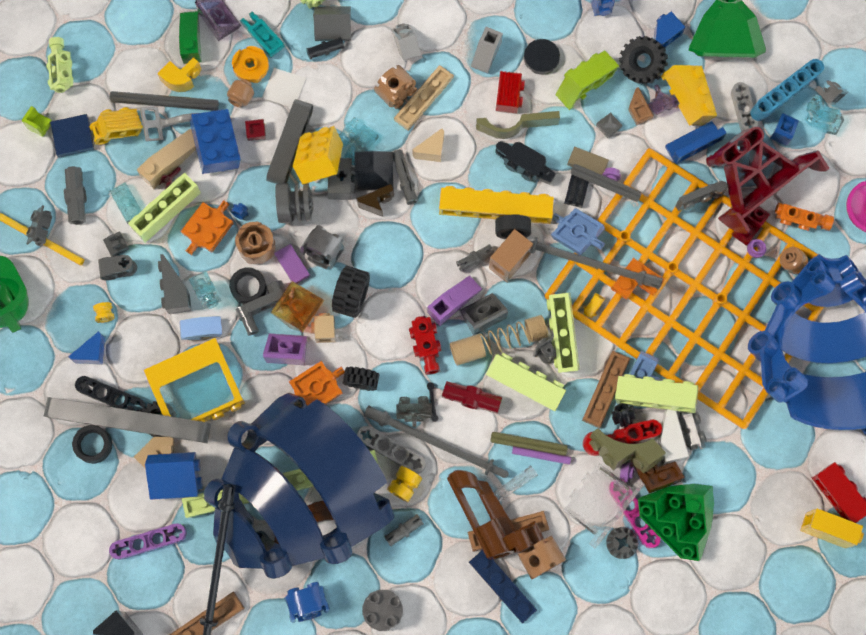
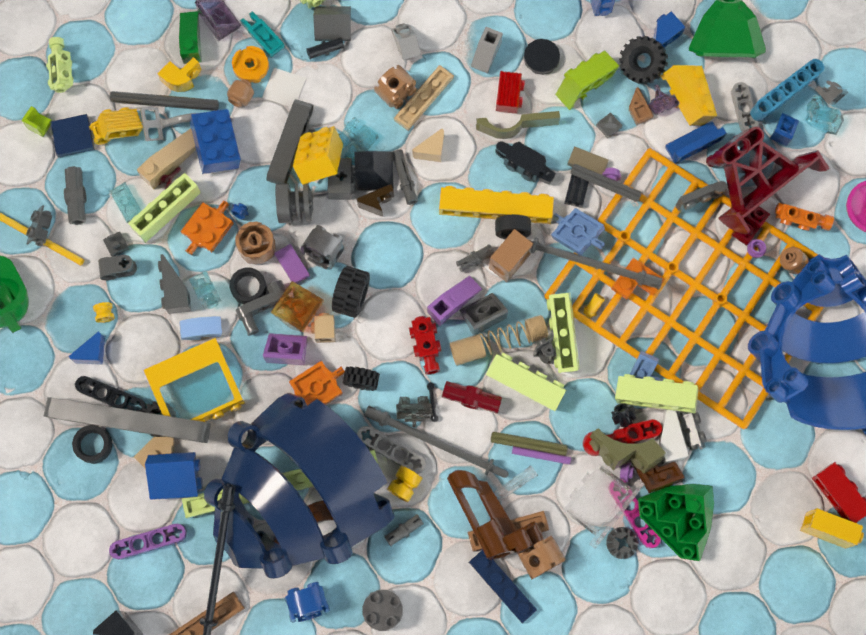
(255, 129): dark red plate -> none
(605, 389): medium nougat tile -> none

